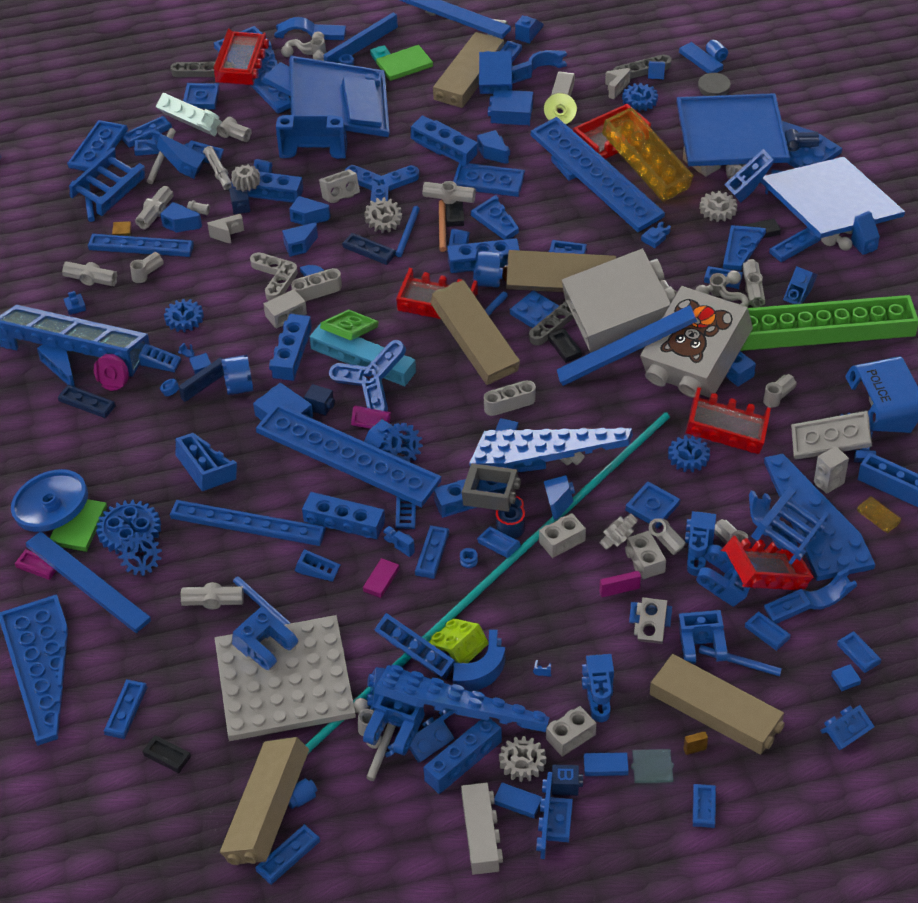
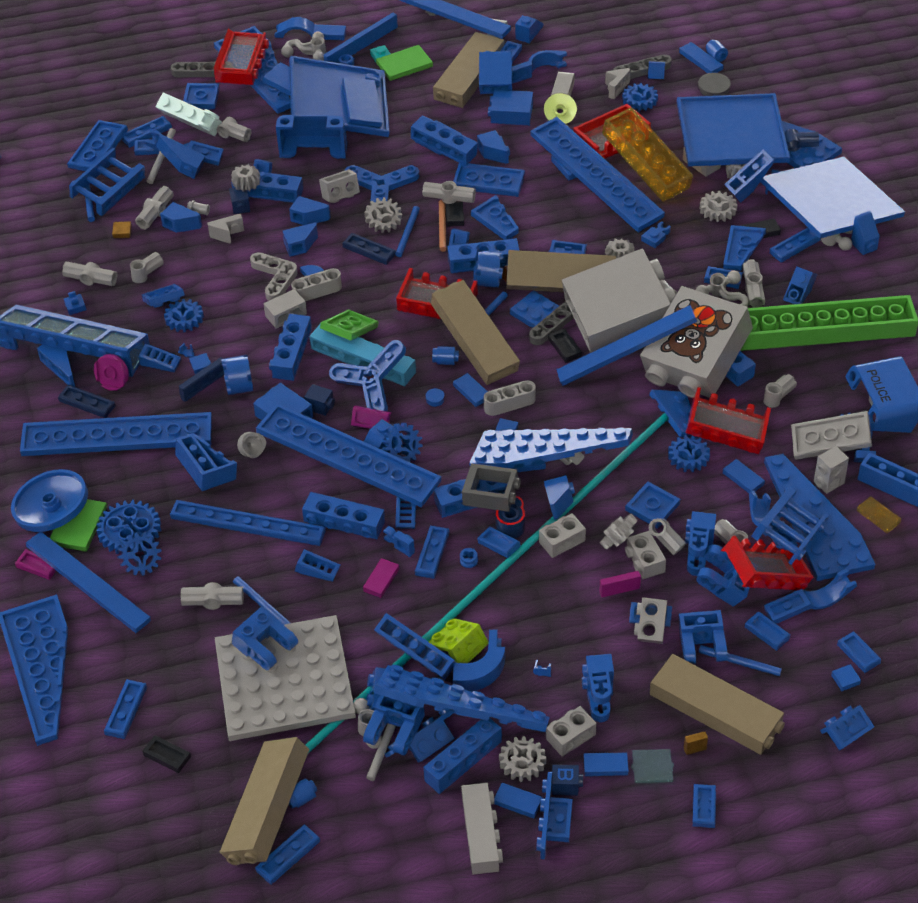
(112, 433): none -> blue plate
(140, 245): blue tile -> none
(157, 297): none -> blue plate
(169, 387): blue tile -> none
(220, 172): light grey pin -> none
(251, 444): none -> light grey piece
(435, 397): none -> blue tile
(445, 355): none -> blue brick
(470, 389): none -> blue tile
(619, 248): none -> light grey gear
(676, 407): none -> blue wing
(743, 476): none -> blue tile

